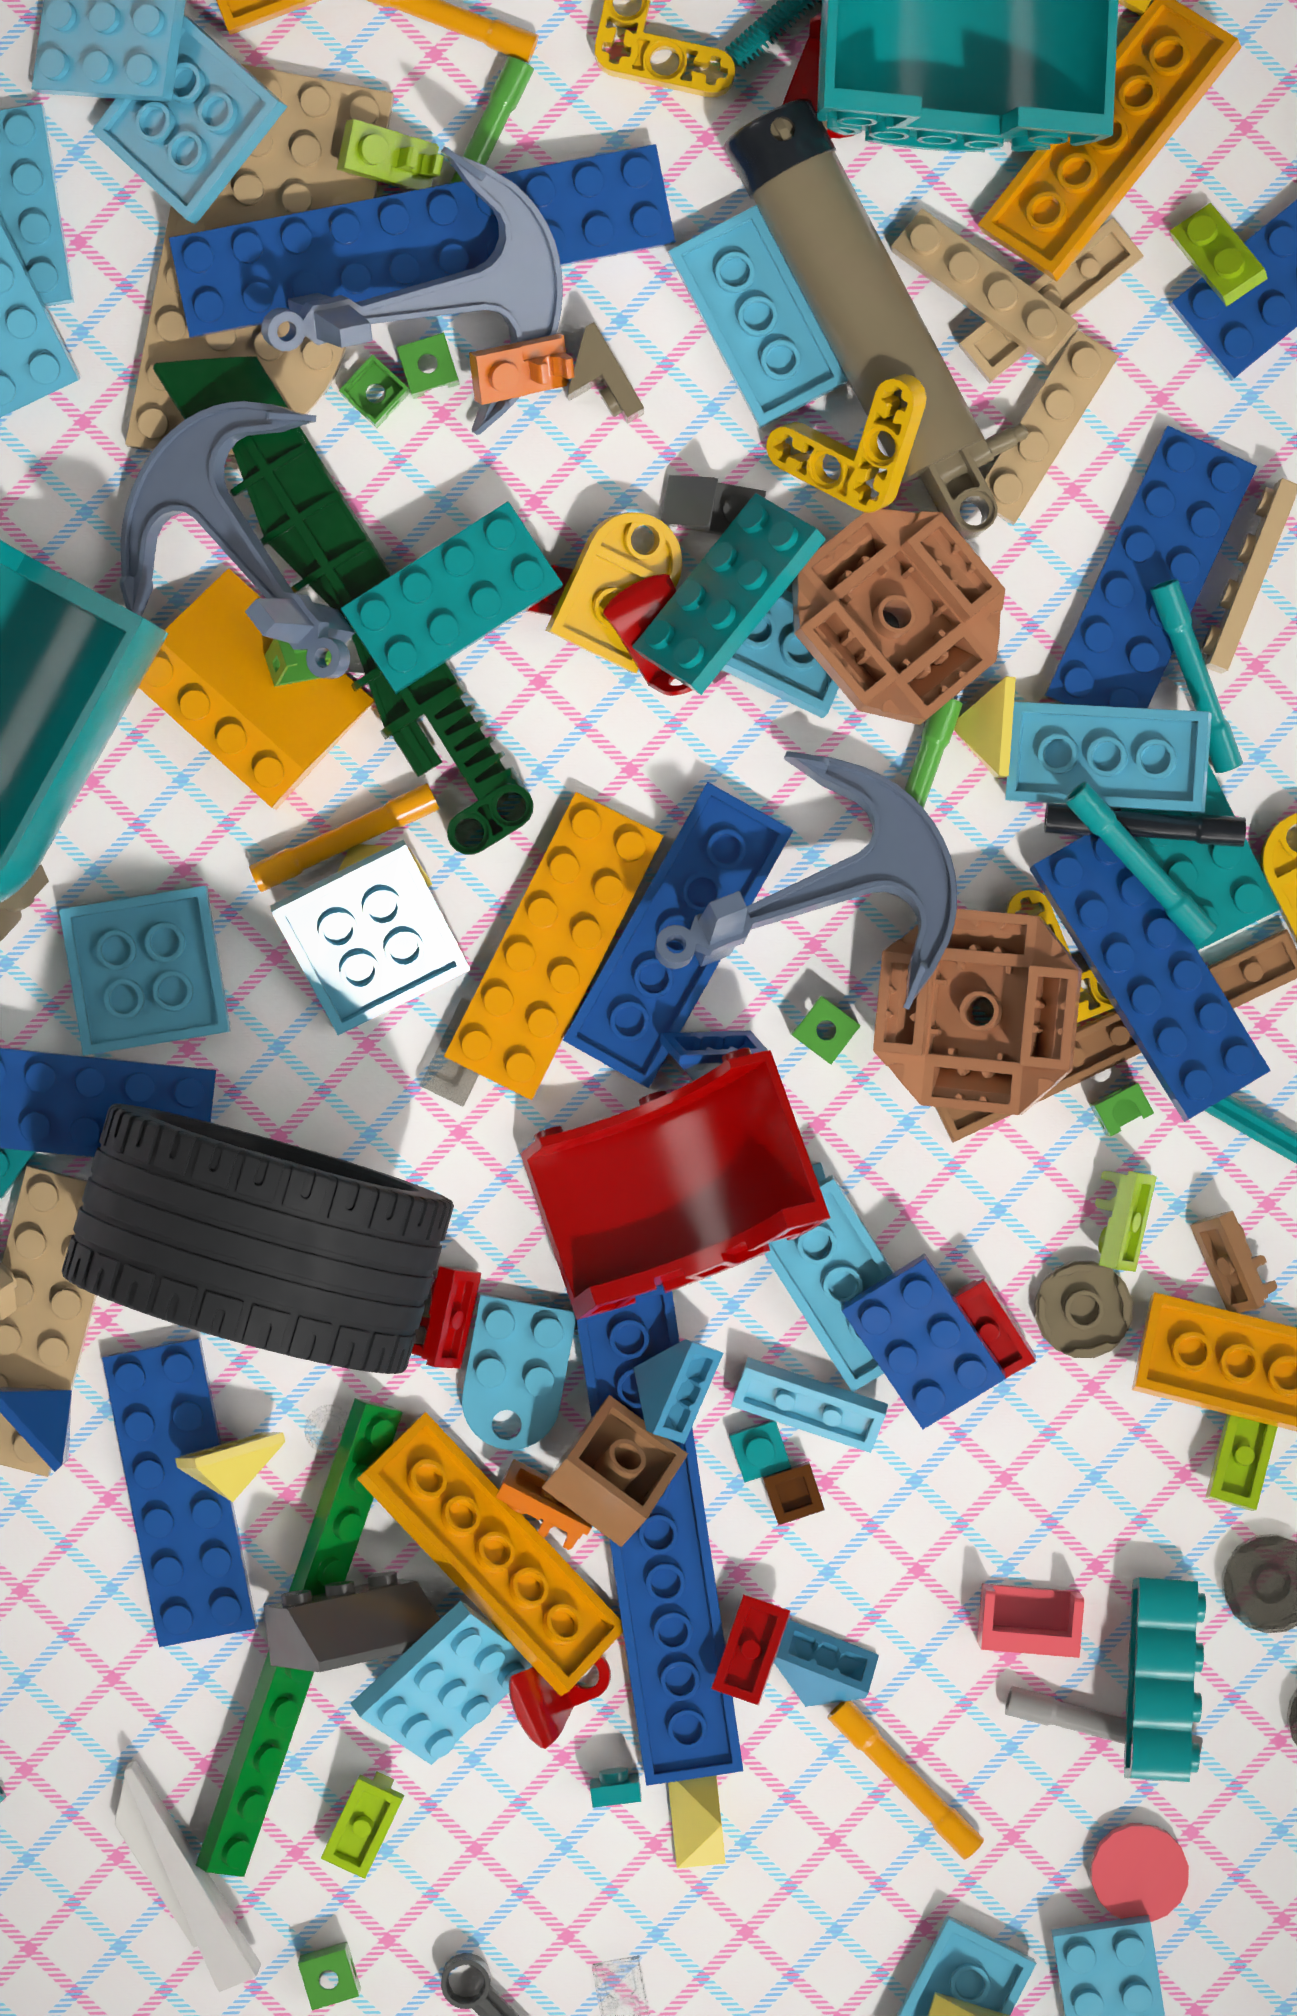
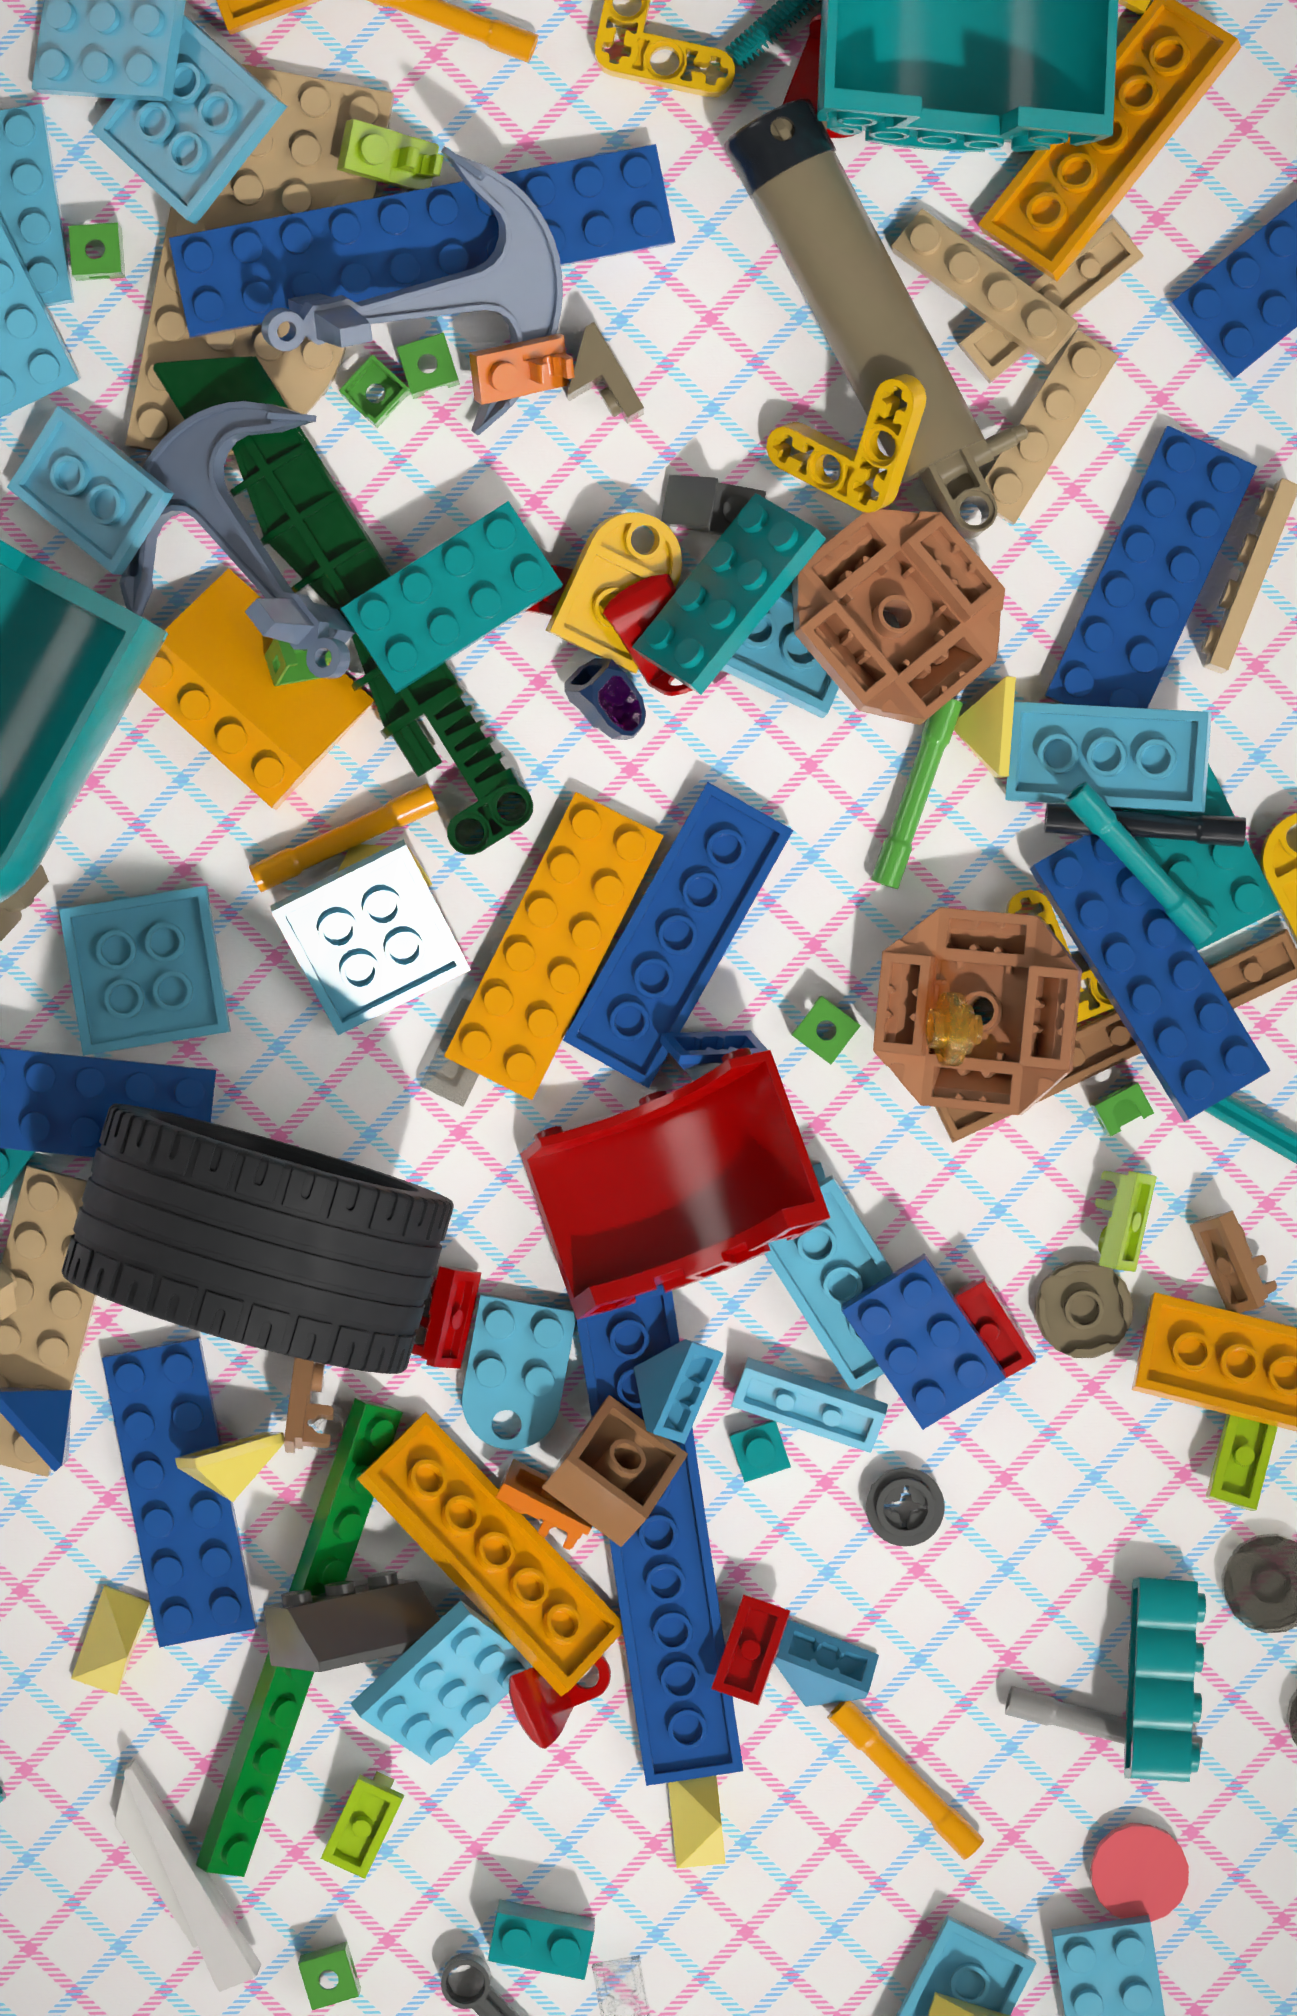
(90, 490): none -> medium azure plate
(110, 264): none -> bright green piece
(110, 1640): none -> light yellow slope
(306, 1378): none -> medium nougat plate
(502, 101): bright green piece -> none
(541, 1939): none -> teal brick
(607, 698): none -> dark blue rock
(615, 1787): teal plate -> none
(757, 317): medium azure plate -> none
(793, 1493): reddish brown plate -> none
(902, 859): sand blue piece -> none
(921, 1523): none -> dark grey gear
(953, 1028): none -> clear yellow plate
(1030, 1620): coral panel -> none
(1178, 624): teal piece -> none
(1218, 254): lime plate -> none

